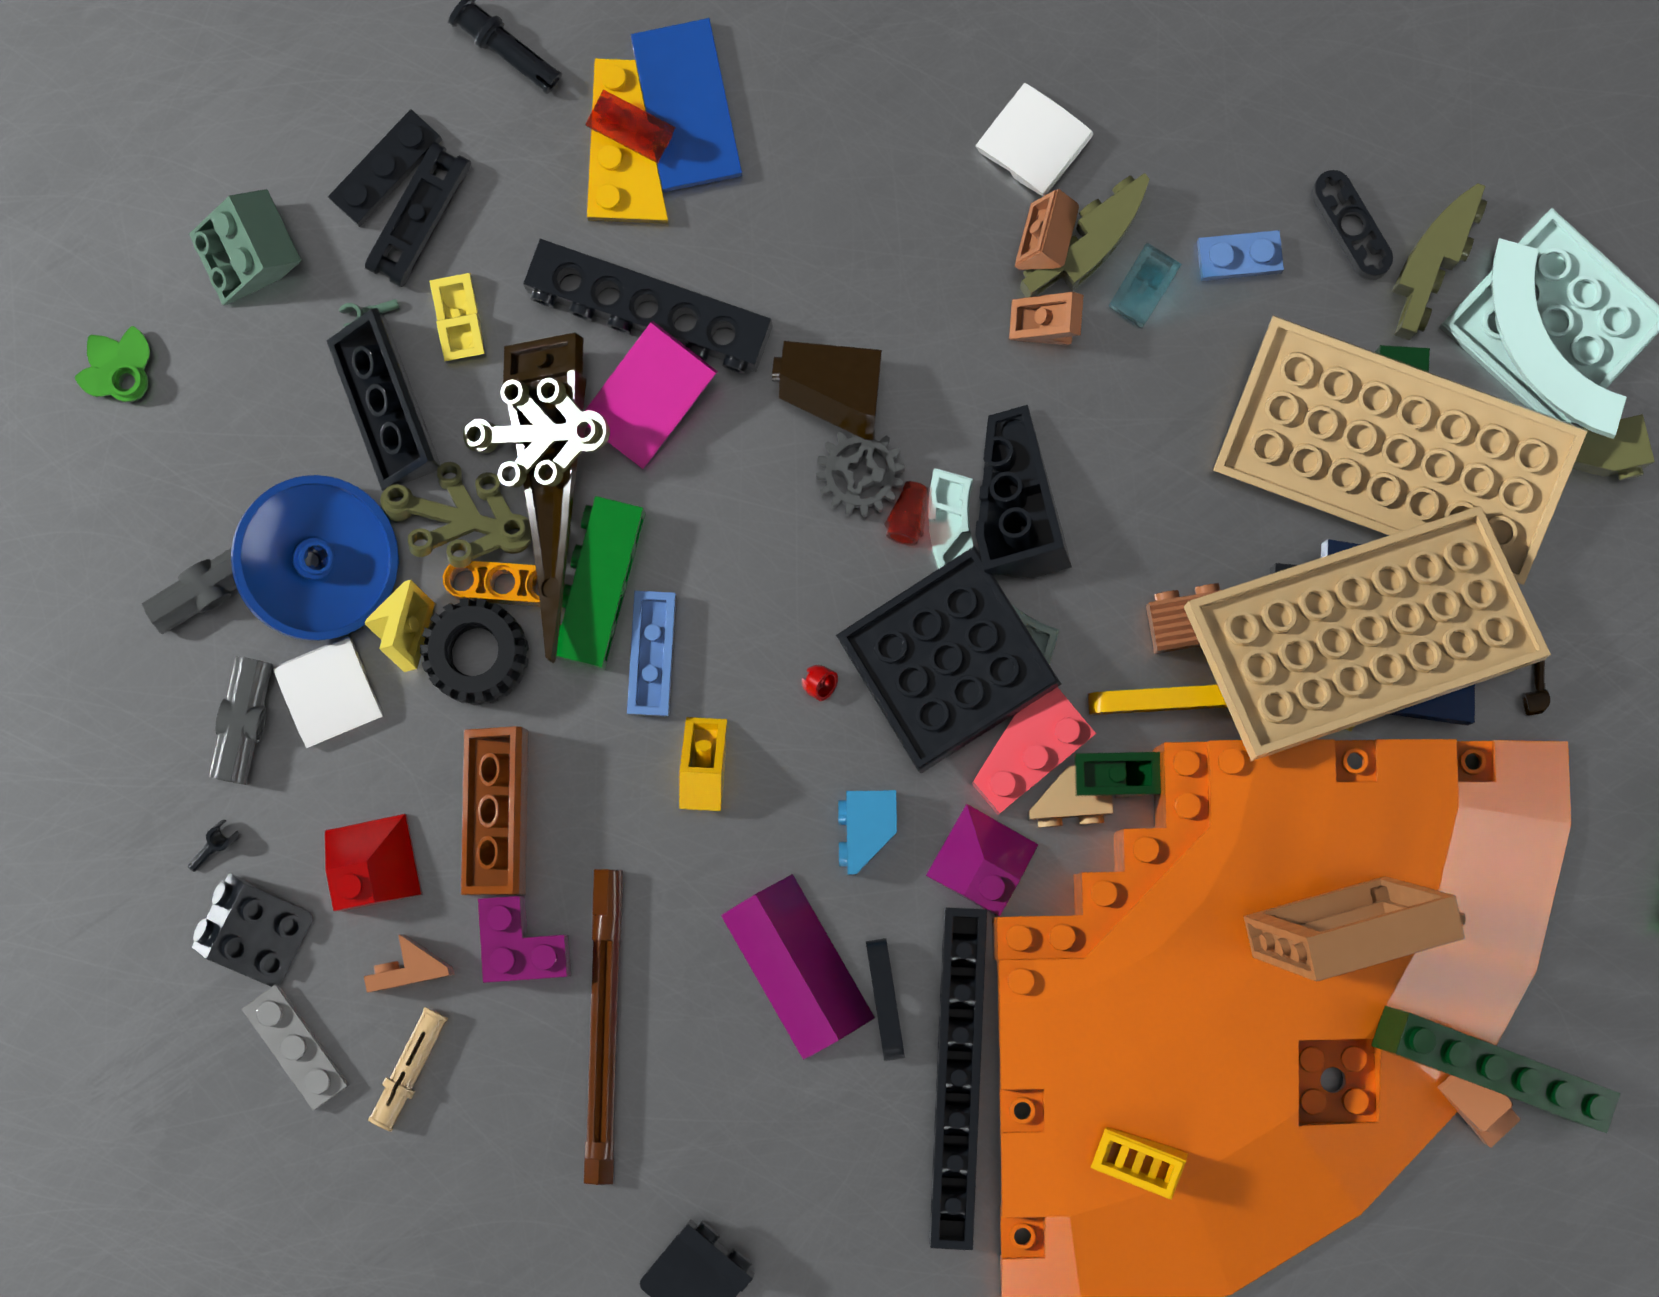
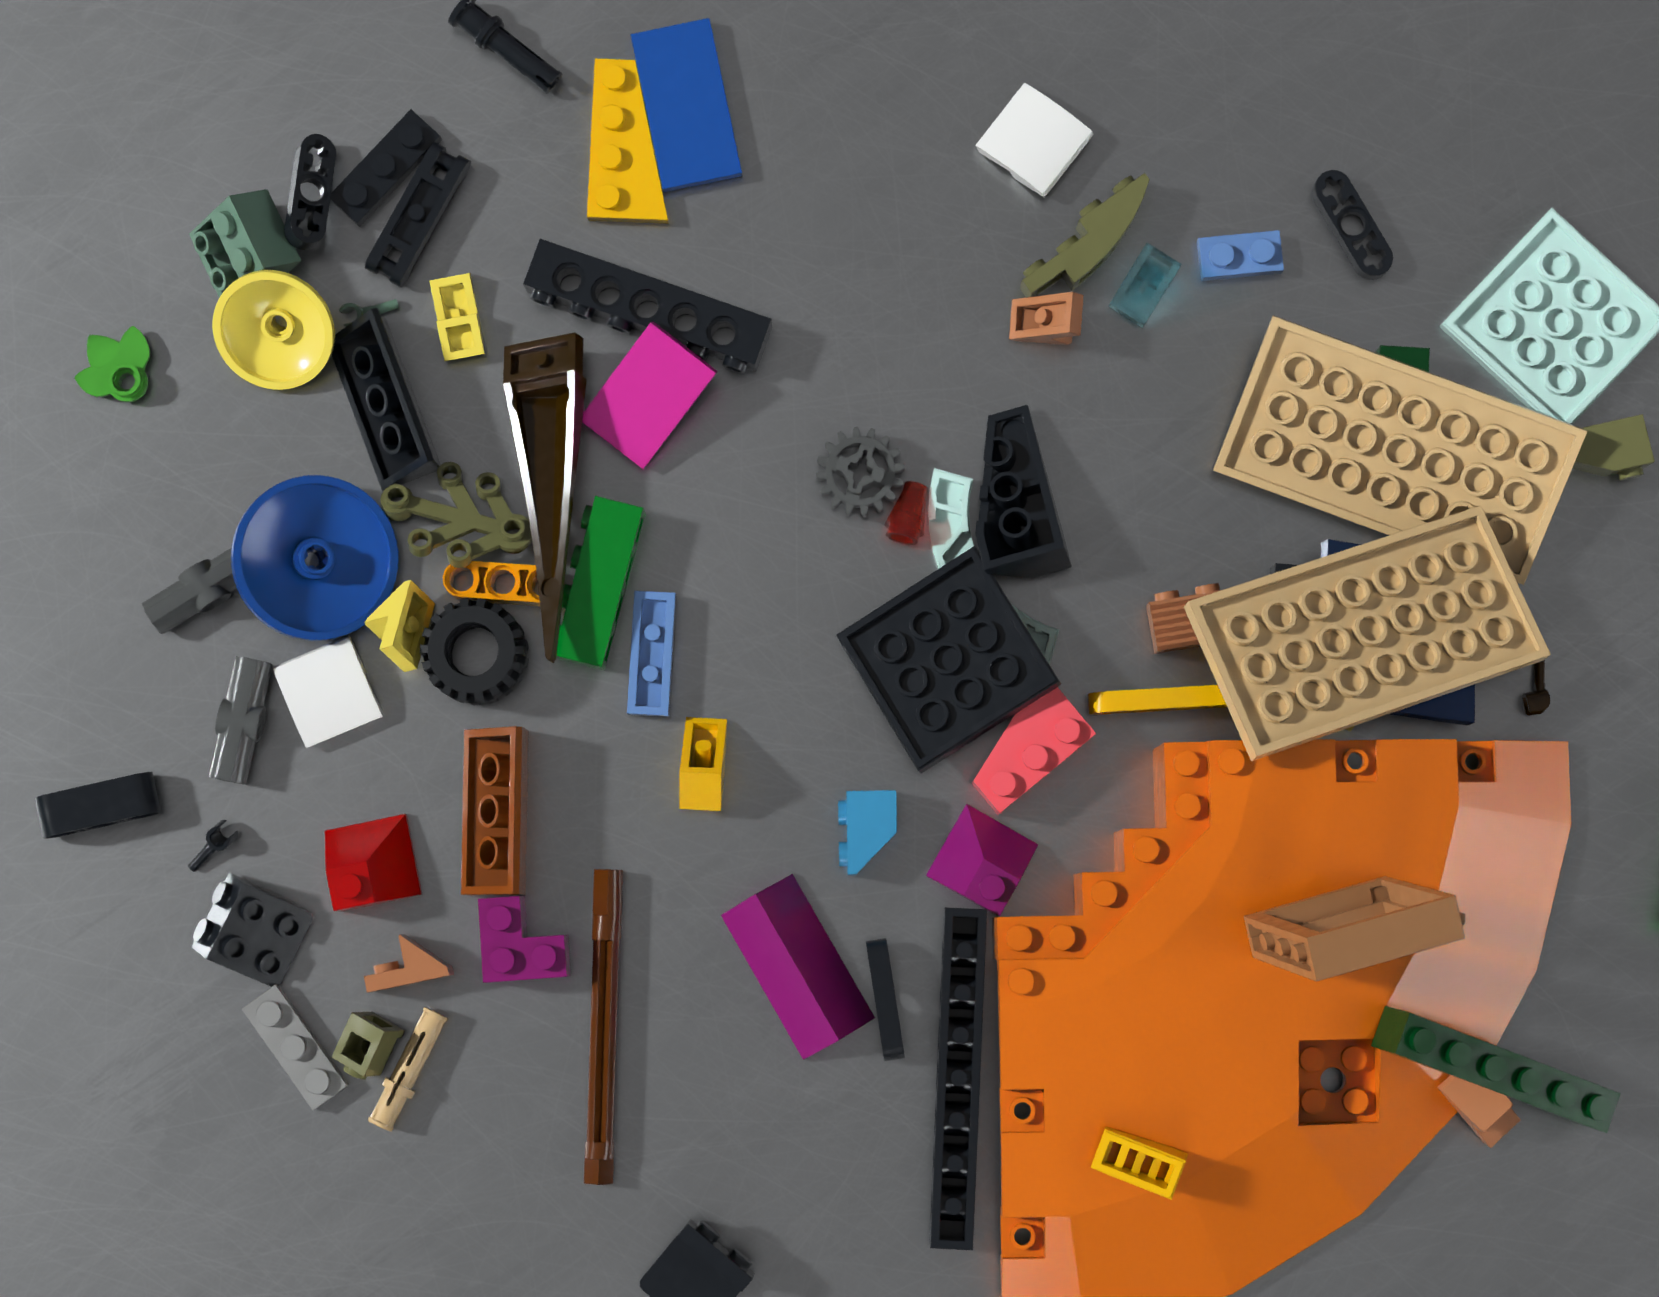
(97, 805): none -> black beam
(258, 345): none -> light yellow dish
(298, 204): none -> black beam
(354, 1043): none -> olive brick
(541, 434): plant -> none
(630, 126): clear red hinge -> none
(820, 682): red hinge -> none
(831, 383): dark brown slope -> none
(1047, 232): nougat slope -> none
(1060, 802): tan slope -> none
(1117, 774): dark green slope -> none
(1440, 246): olive slope -> none
(1534, 351): light aqua tile -> none

